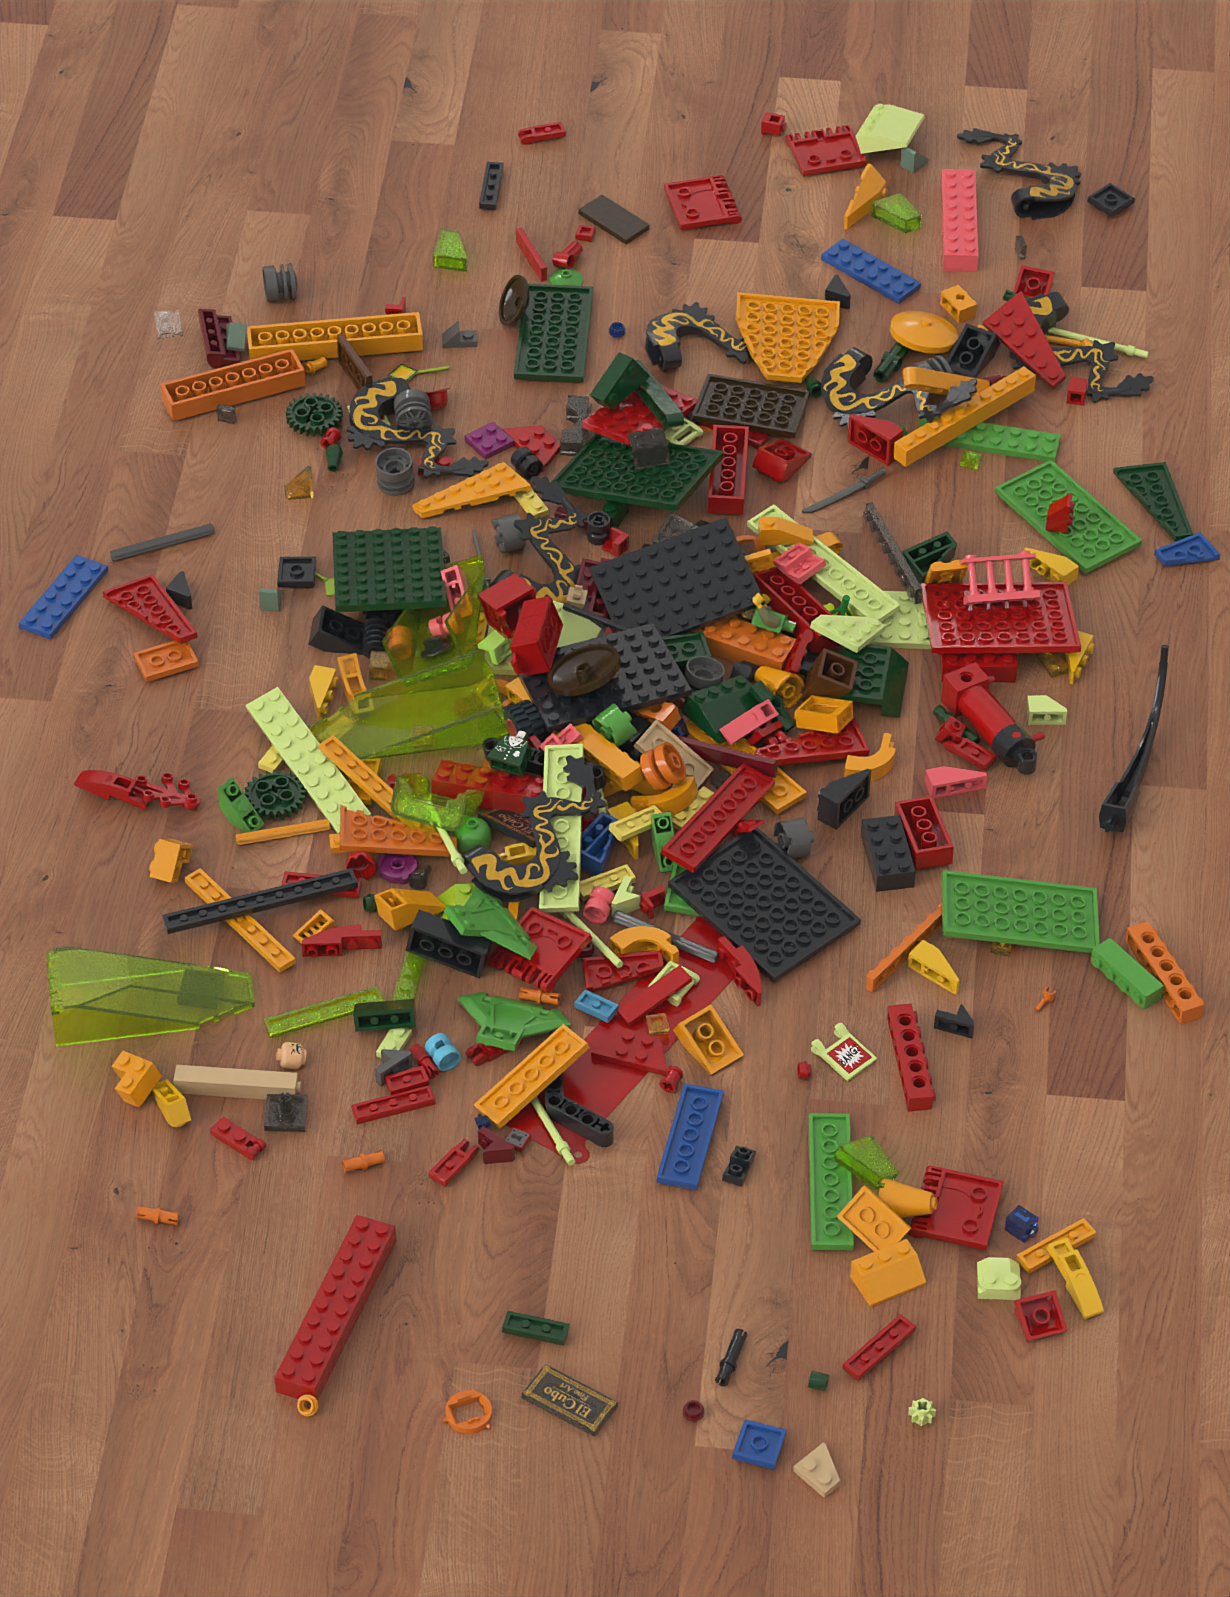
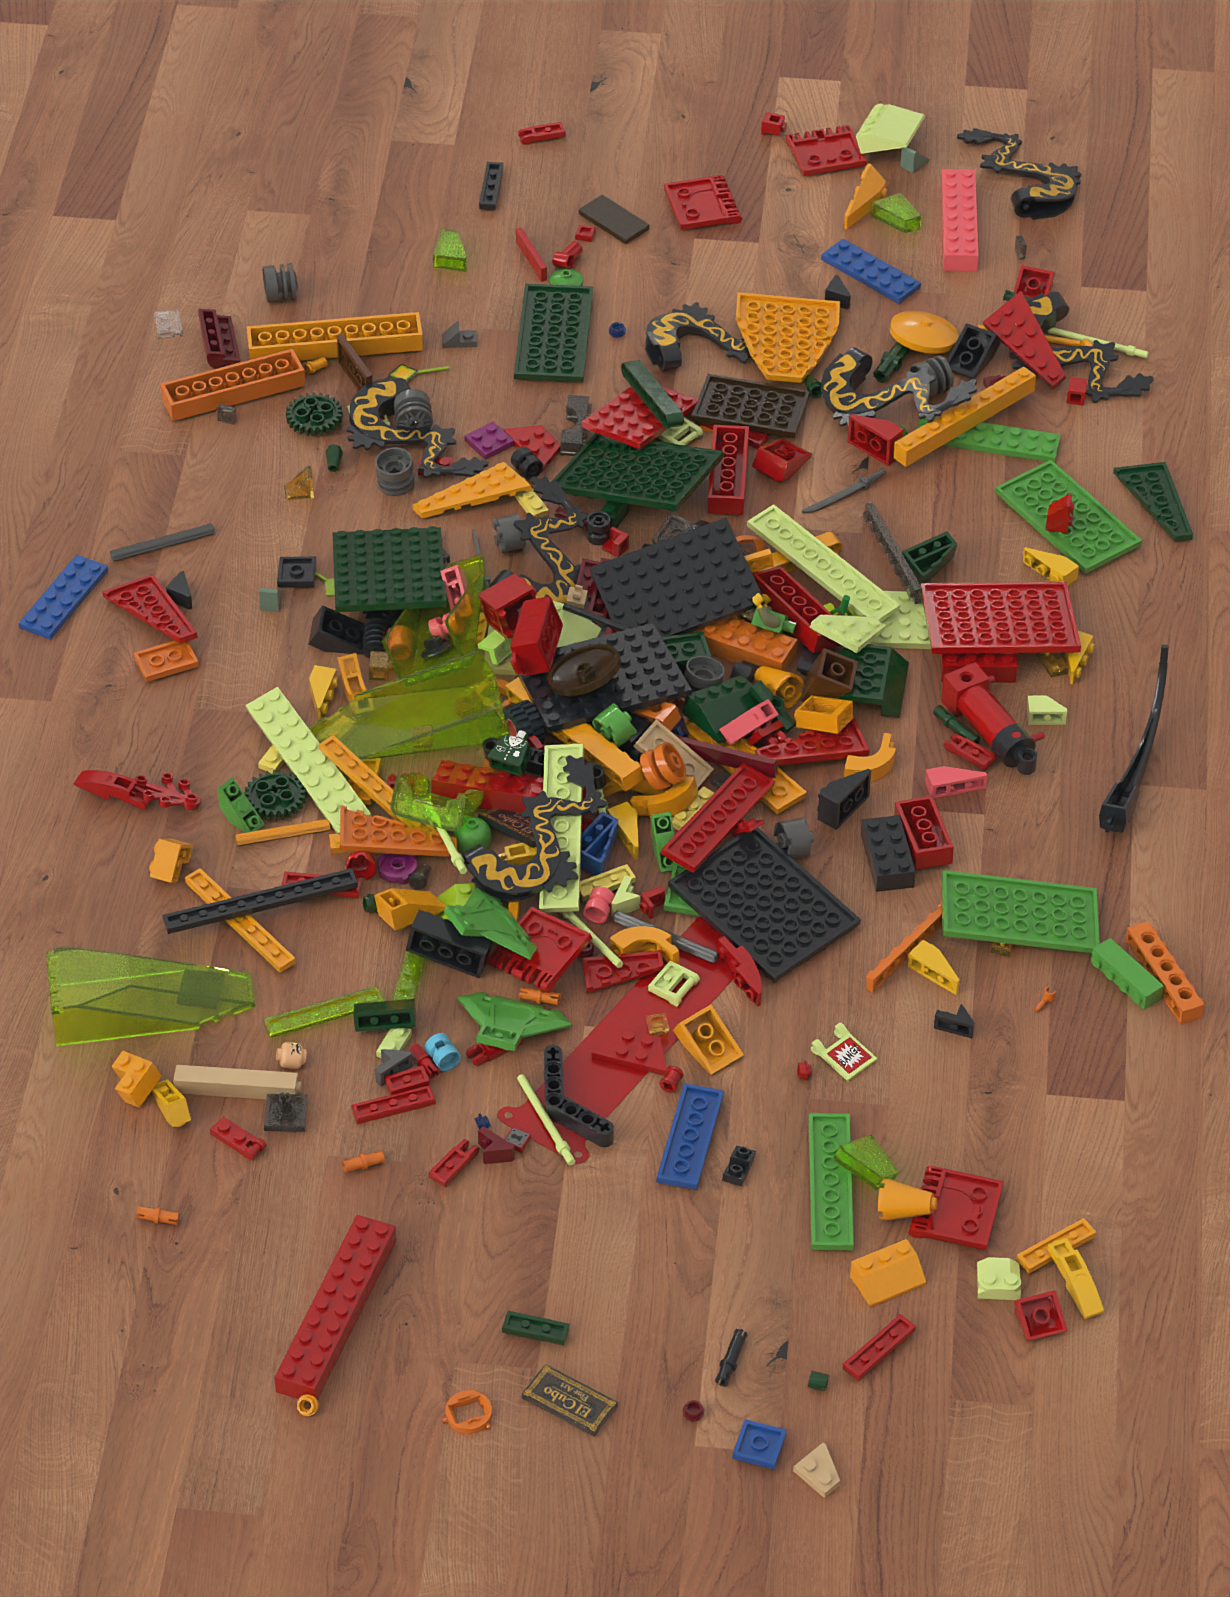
(235, 336): sand green slope -> none
(315, 921): light orange slope -> none
(332, 436): red bush -> none
(334, 940): red slope -> none
(396, 309): red panel -> none
(438, 398): red piece -> none
(514, 300): dark brown dish -> none
(531, 1076): light orange plate -> none
(567, 736): coral slope -> none
(596, 1006): dark azure plate -> none
(619, 381): dark green wedge -> none
(633, 824): light yellow plate -> none
(649, 448): clear smoke brick -> none
(654, 995): red tile -> none
(783, 532): light orange slope -> none
(798, 651): red hinge -> none
(799, 563): coral slope -> none
(873, 1220): light orange plate -> none
(910, 1058): red brick -> none
(922, 1411): yellowish green gear -> none
(937, 381): light orange beam -> none
(946, 572): light orange plate -> none
(950, 727): red bracket -> none
(958, 304): light orange brick -> none
(970, 460): clear neon green plate -> none
(992, 594): coral fence -> none
(1022, 1224): clear blue brick -> none
(1111, 200): black plate -> none
(1187, 550): blue wing -> none

